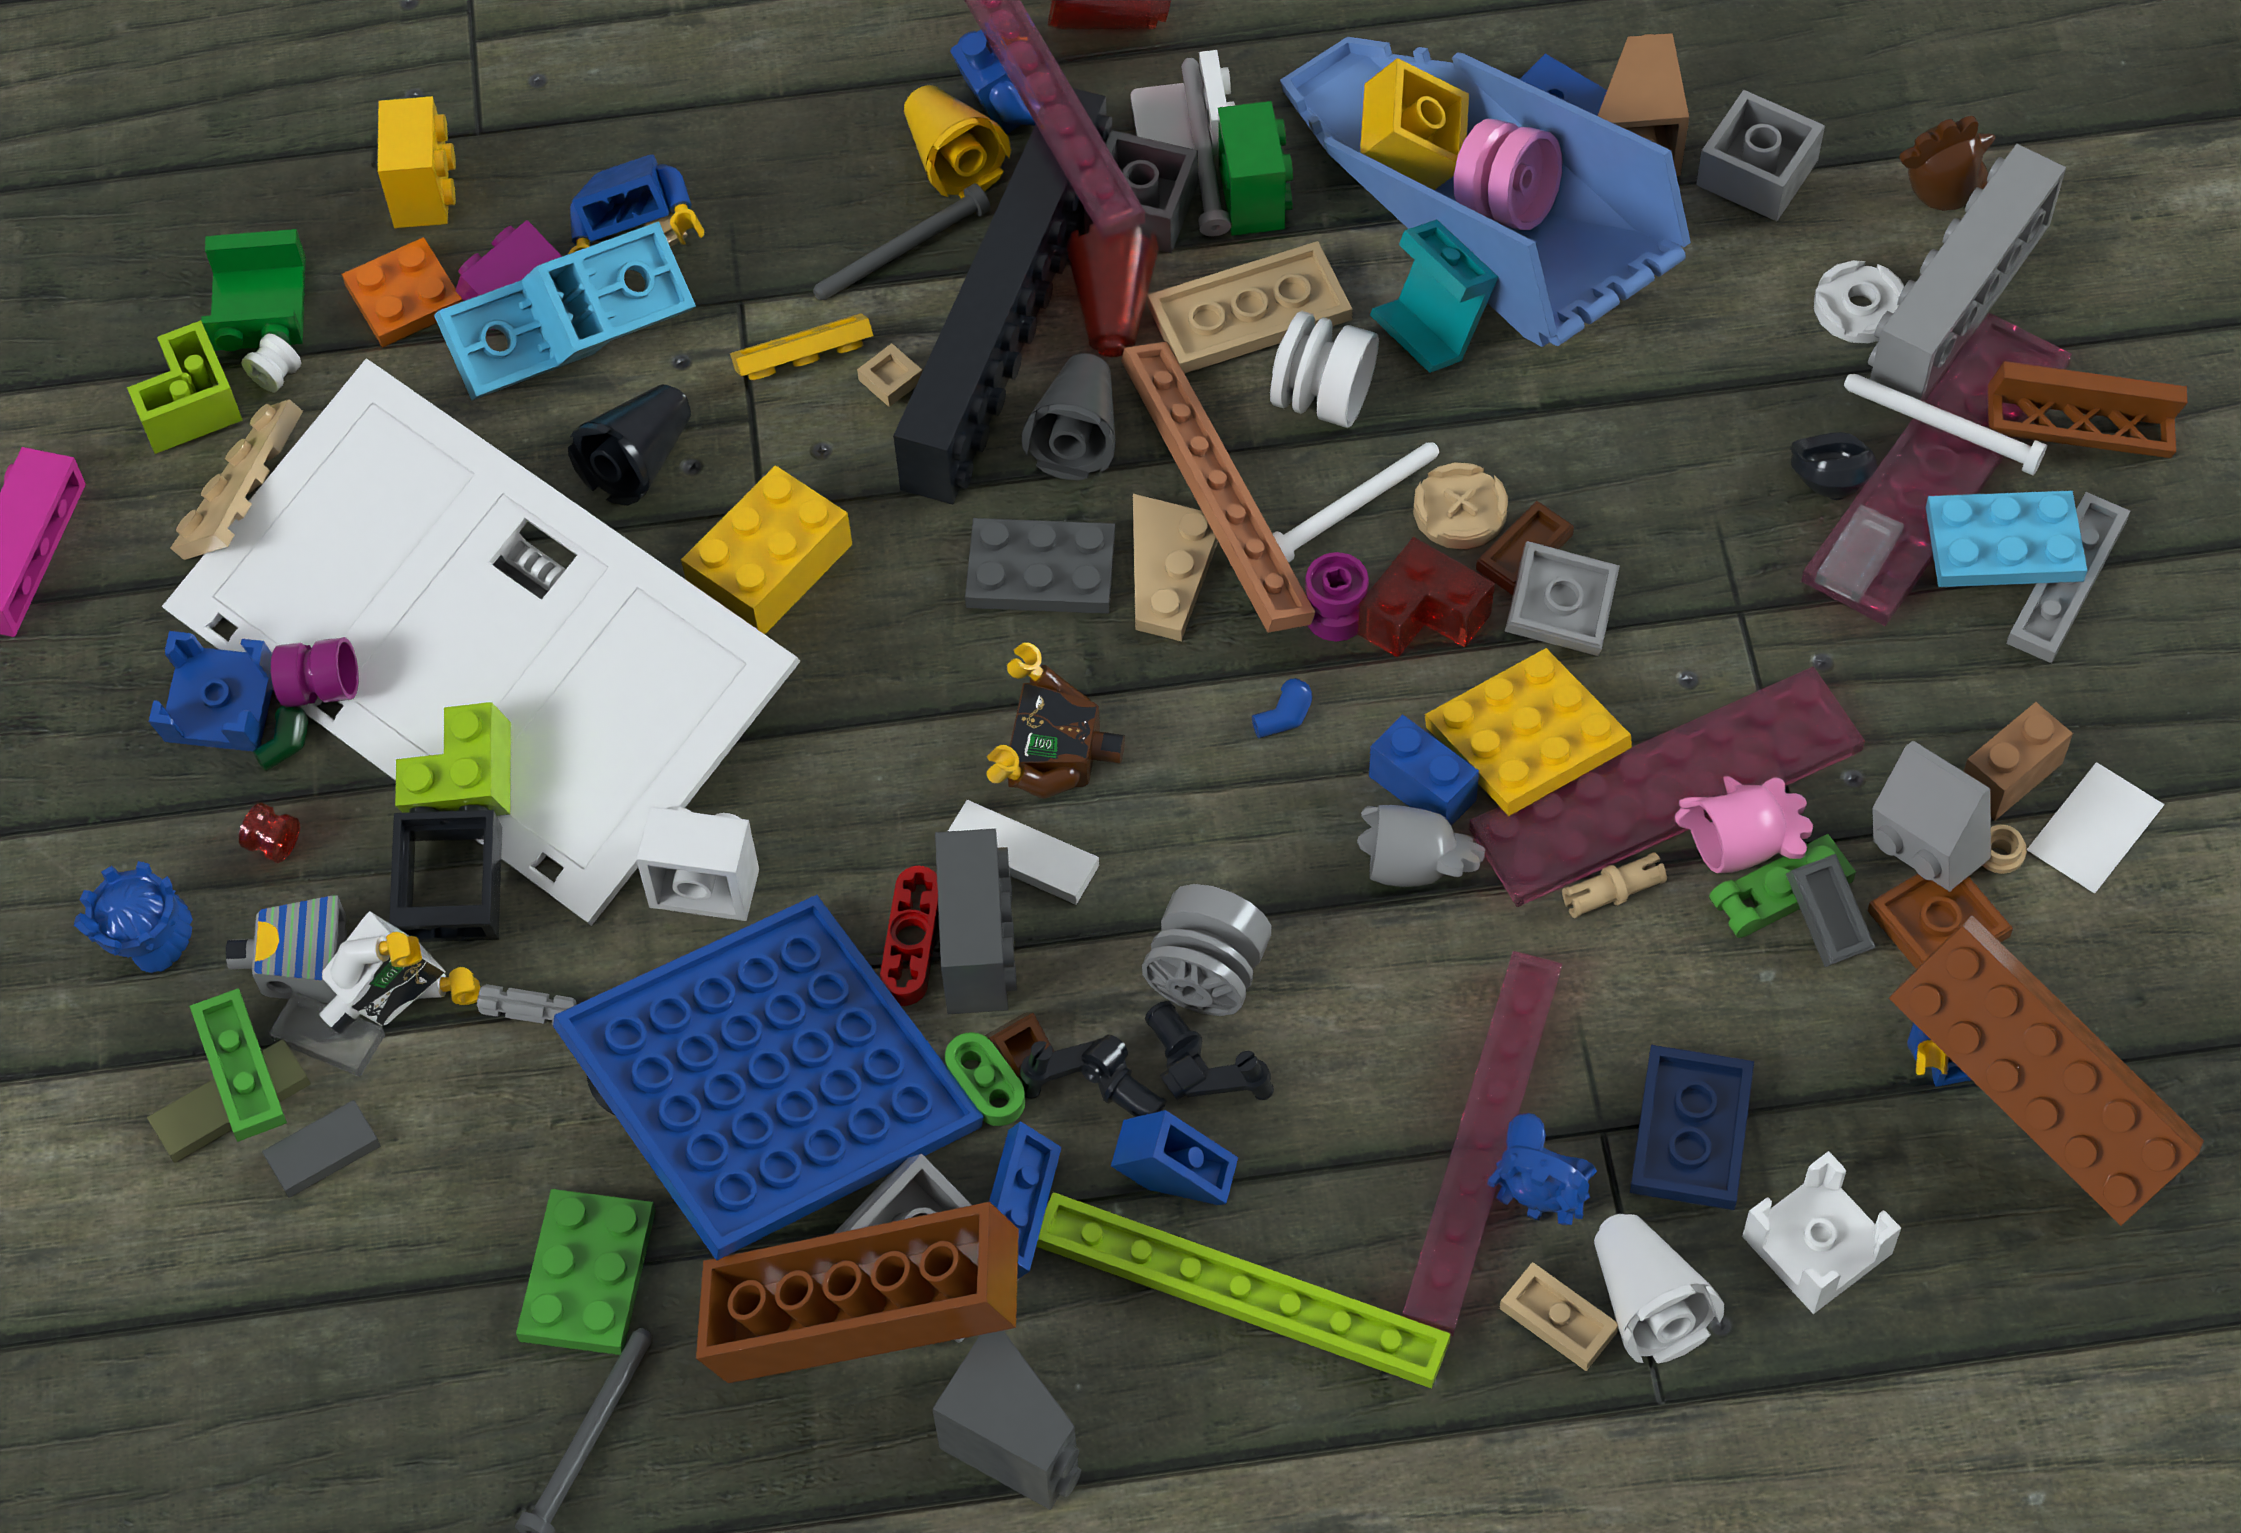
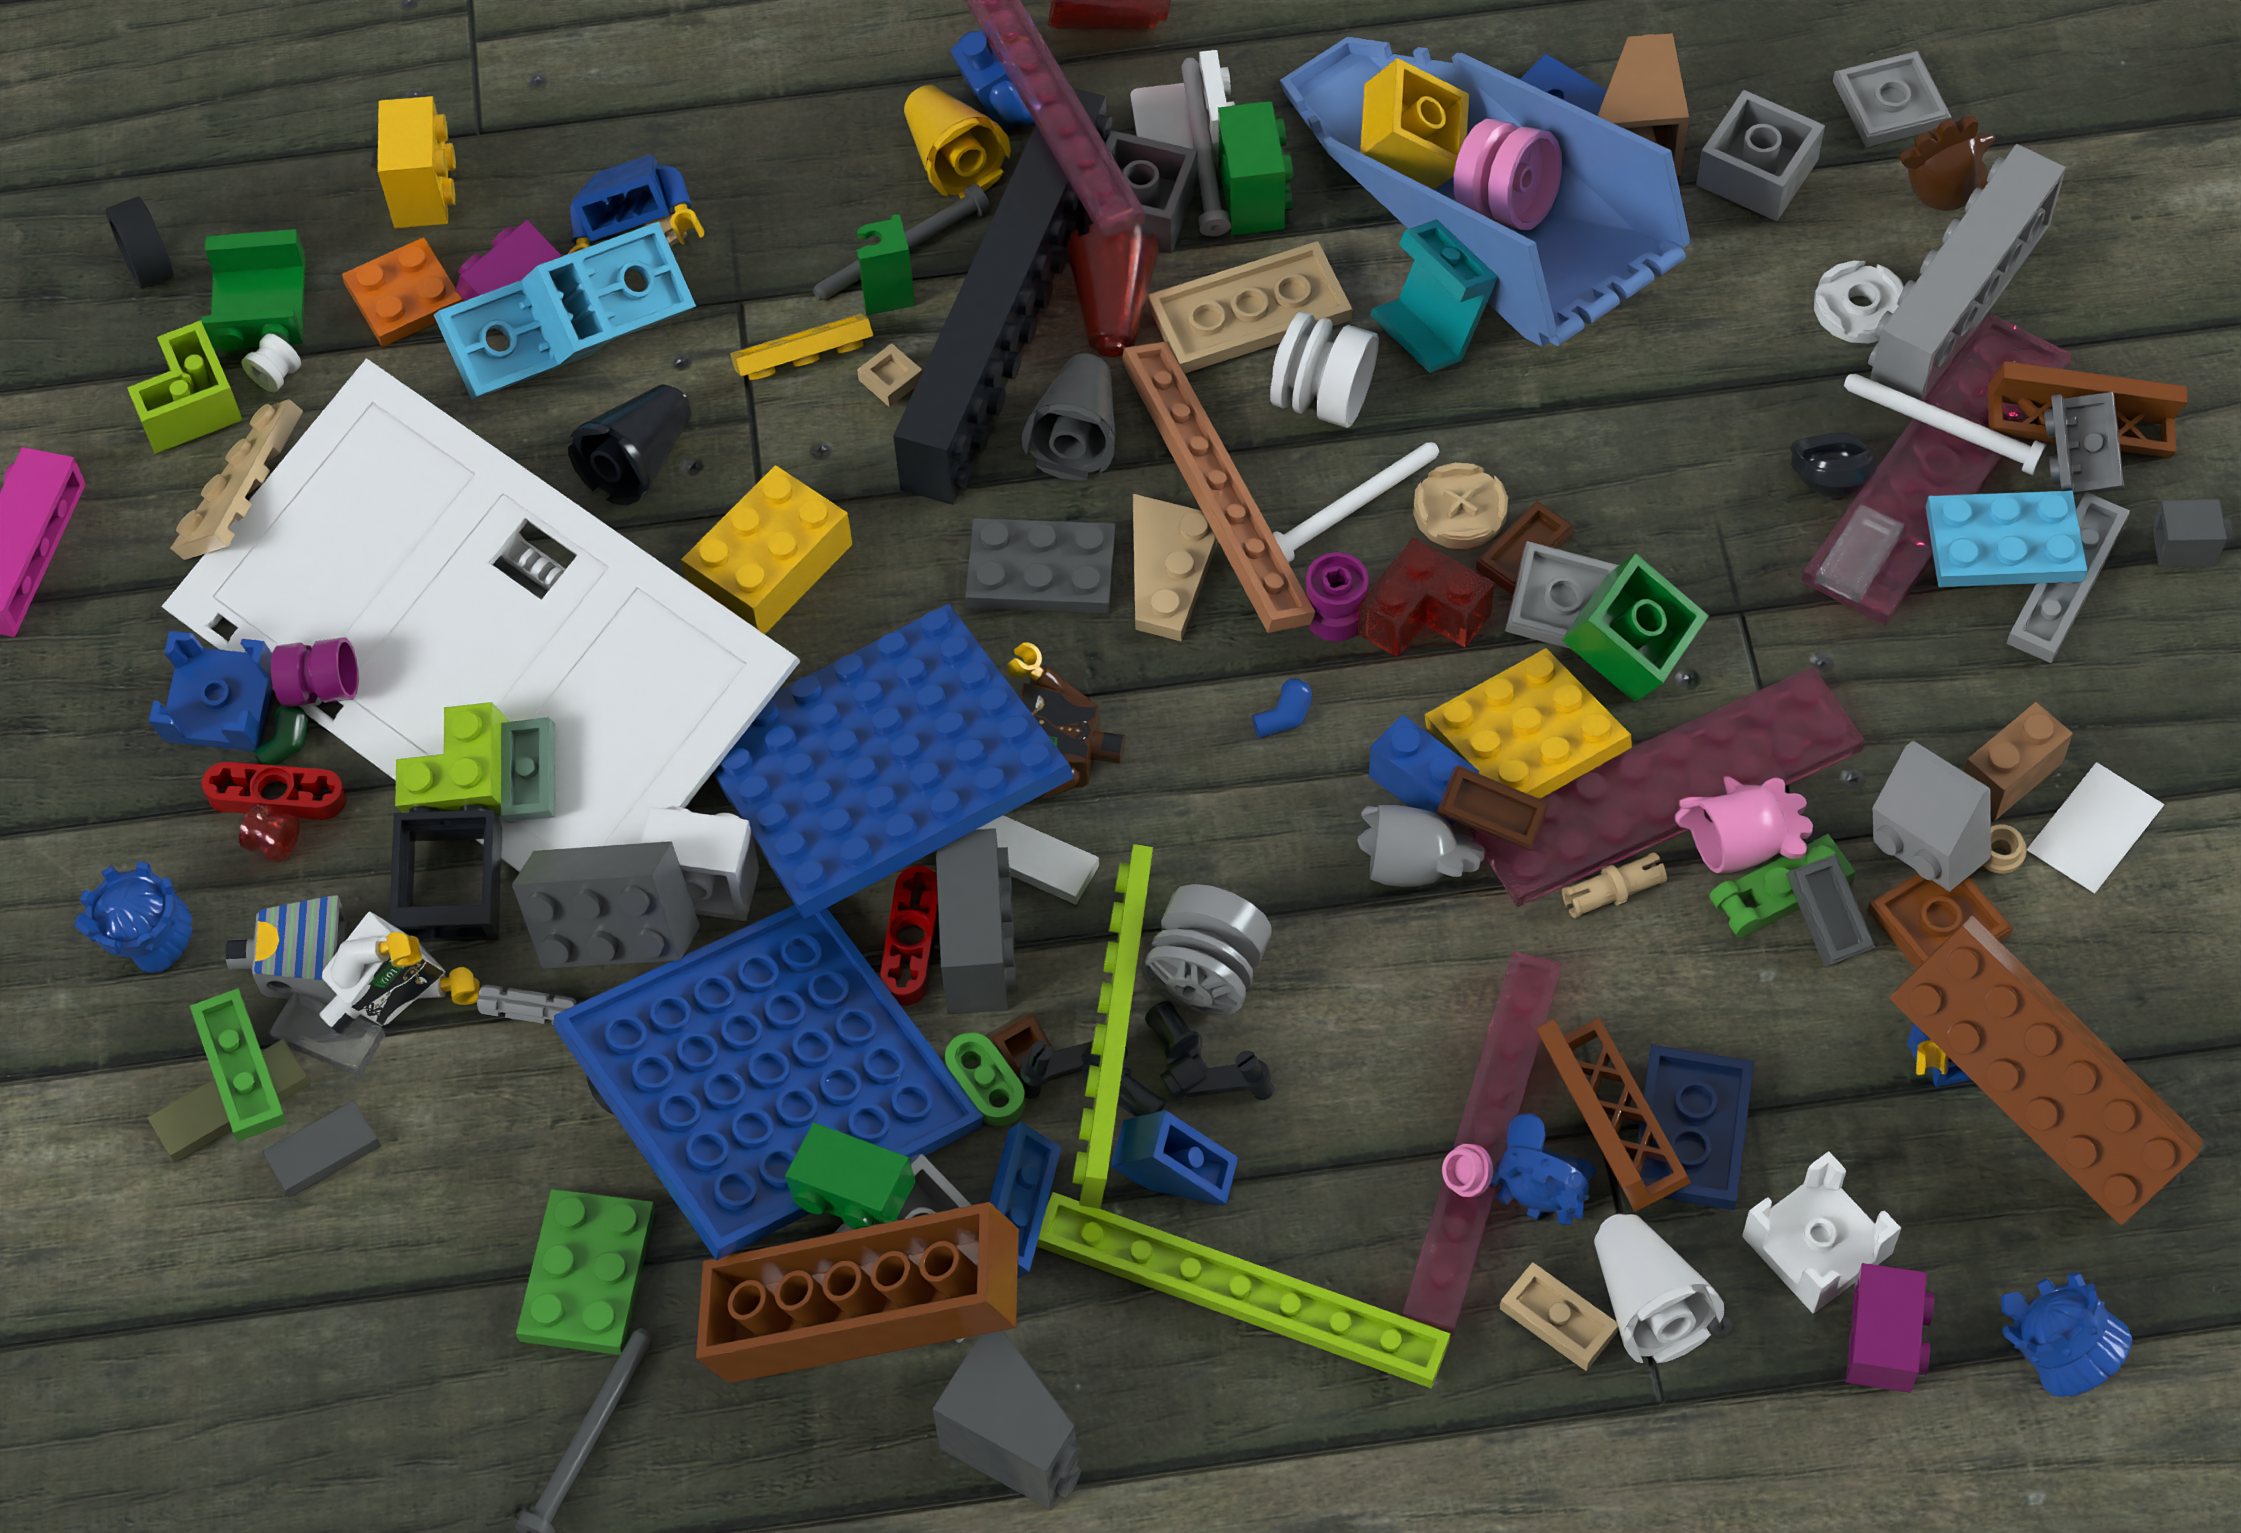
(139, 242): none -> black tyre
(258, 776): none -> red beam
(528, 769): none -> sand green plate
(606, 905): none -> dark grey brick
(849, 1178): none -> green brick
(885, 267): none -> green hinge
(885, 760): none -> blue plate
(1110, 1039): none -> lime plate
(1468, 1170): none -> bright pink plate
(1492, 808): none -> reddish brown tile
(1595, 1110): none -> dark orange fence
(1635, 628): none -> green brick
(1888, 1328): none -> magenta brick
(1891, 98): none -> light grey tile
(2067, 1335): none -> blue hair
(2085, 443): none -> flat silver bracket
(2190, 533): none -> dark grey brick

